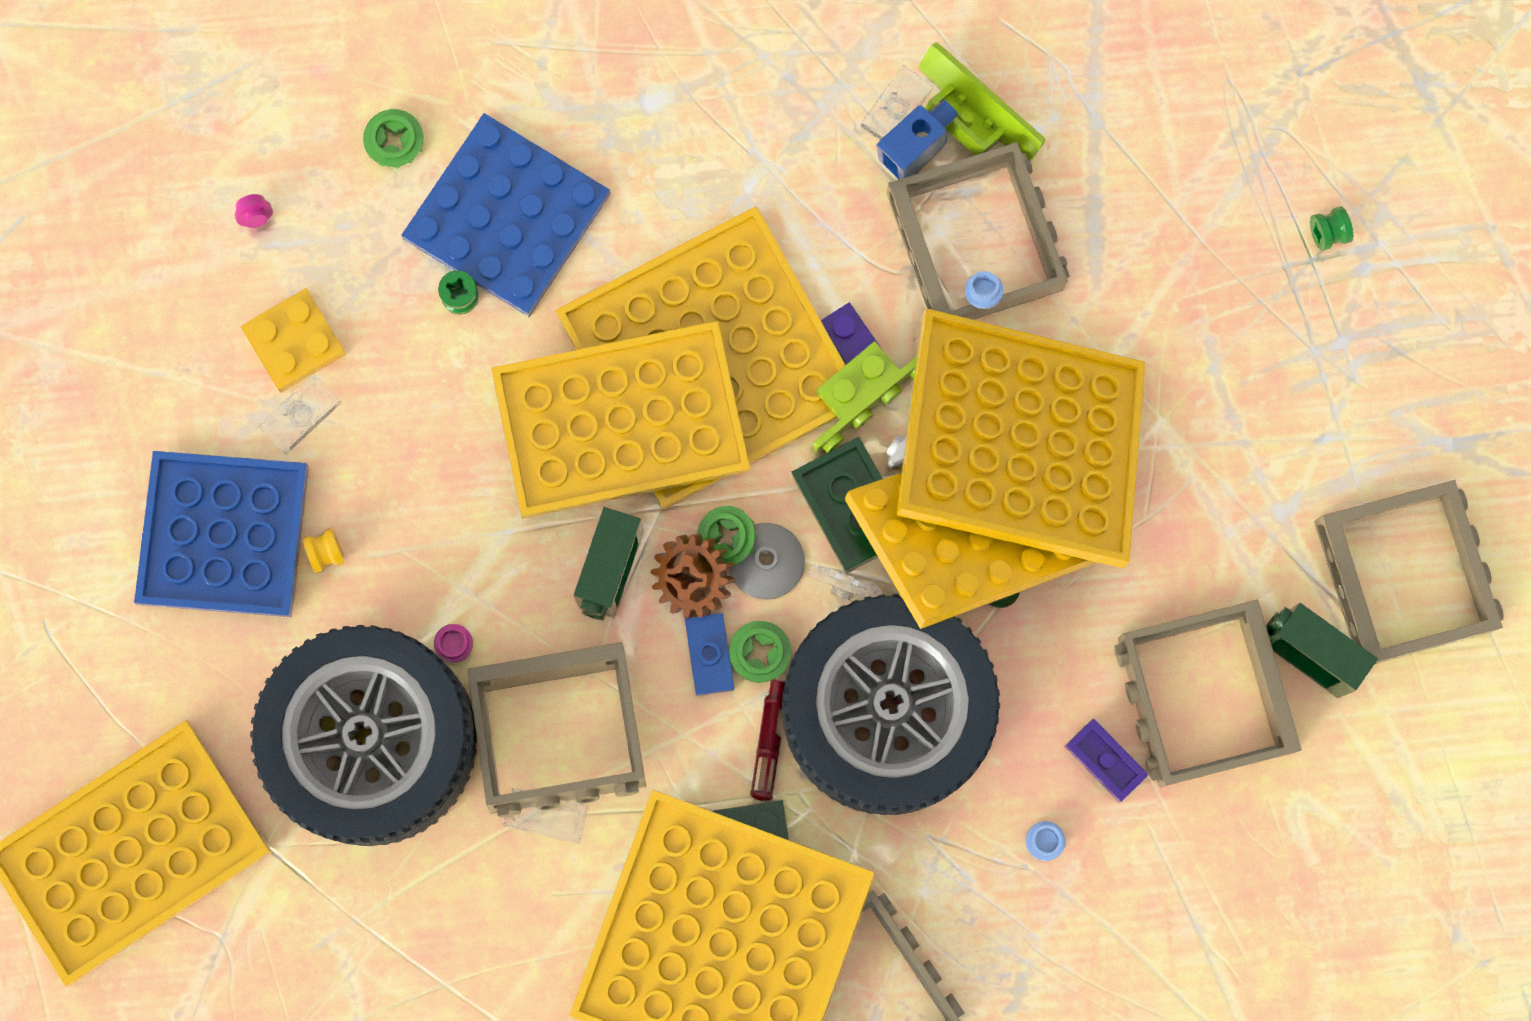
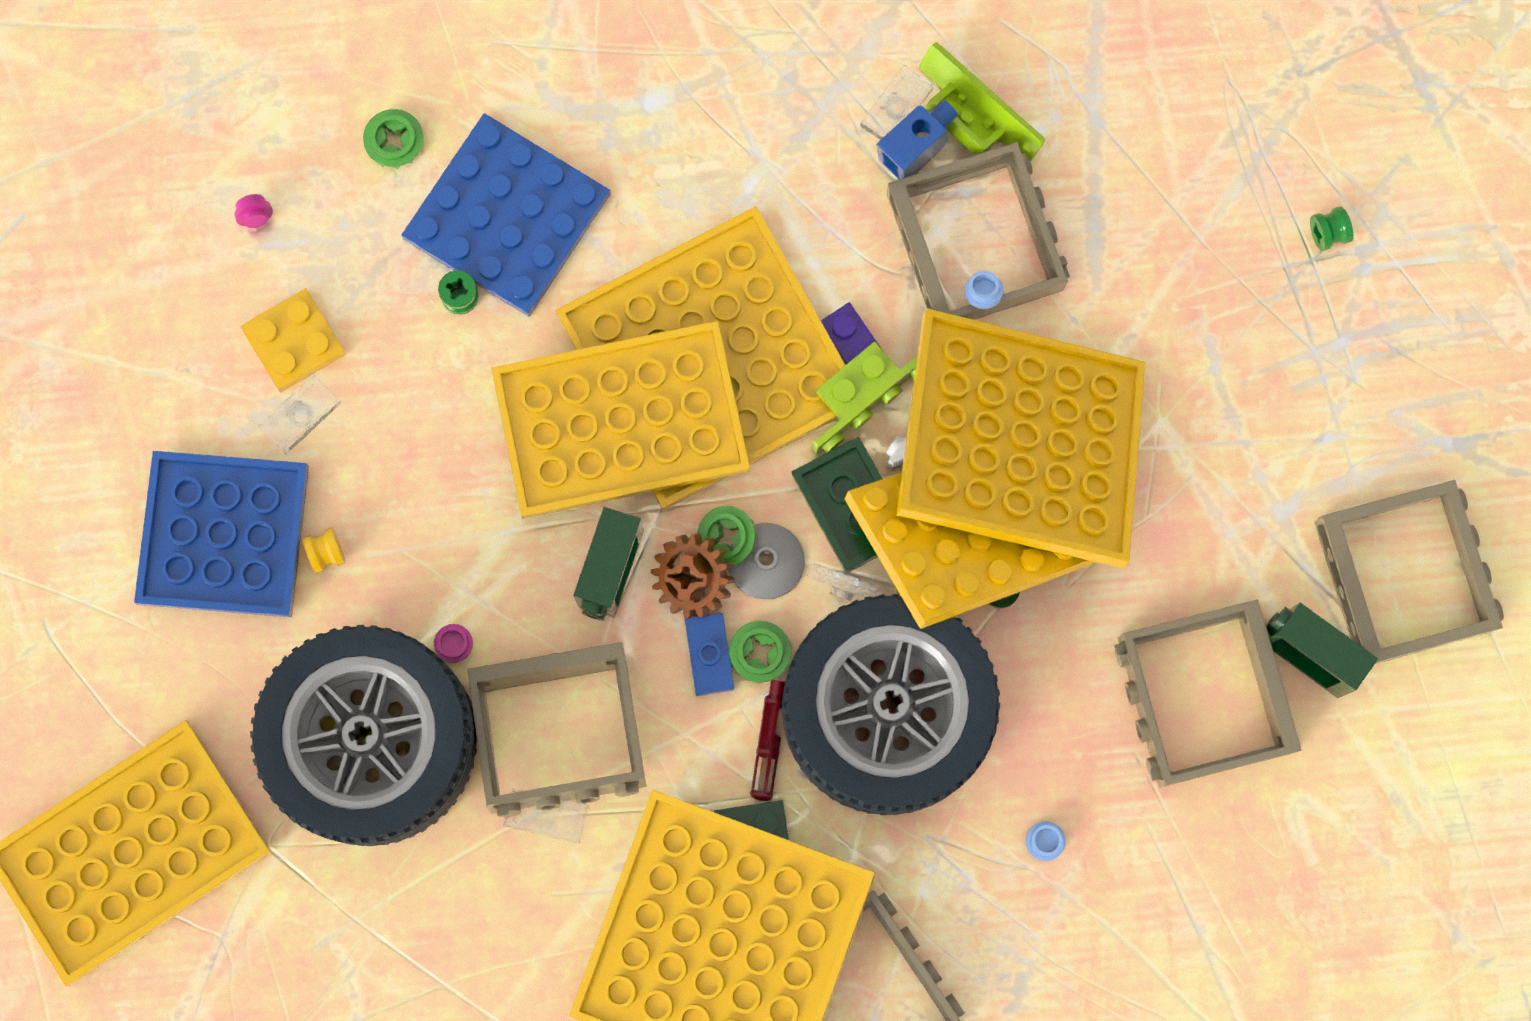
(1106, 760): dark purple plate -> none

